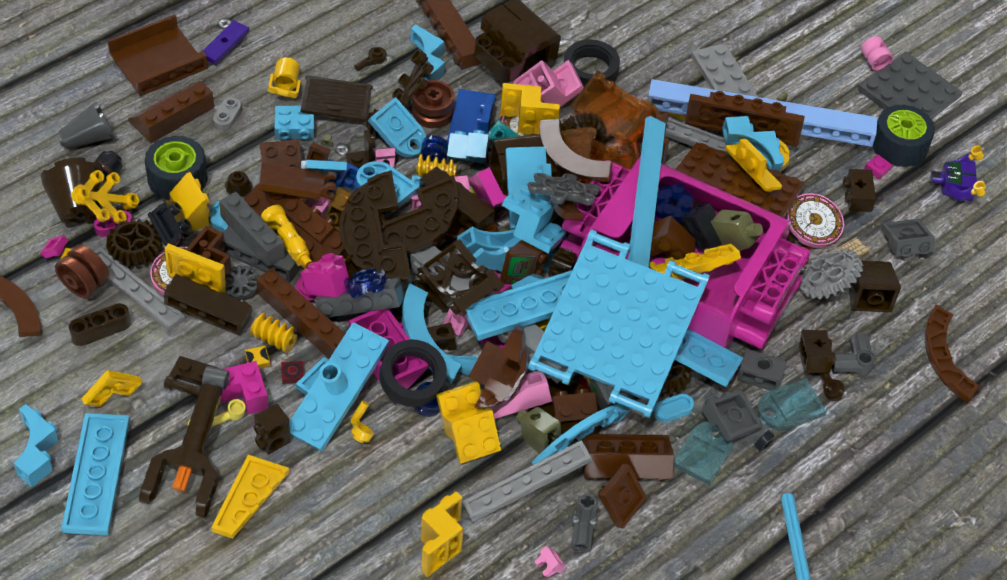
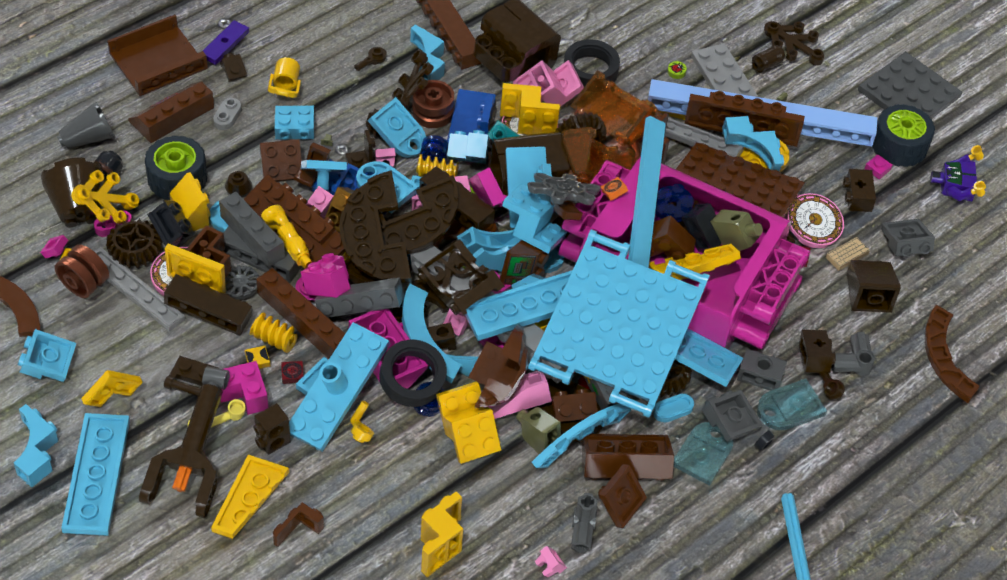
(46, 356): none -> medium azure plate
(99, 324): dark brown beam -> none
(233, 66): none -> dark brown bracket
(296, 181): reddish brown tile -> none
(302, 514): none -> reddish brown bracket
(335, 98): dark brown piece -> none
(365, 281): clear blue plate -> none
(527, 481): light grey tile -> none
(562, 262): dark brown gear -> none
(567, 159): tile -> none
(614, 188): none -> orange tile
(677, 70): none -> lime tile
(754, 164): yellow bracket -> none
(768, 58): none -> dark brown head
(775, 30): none -> dark brown plant
(830, 273): light grey gear -> none
(876, 53): bright pink wheel -> none

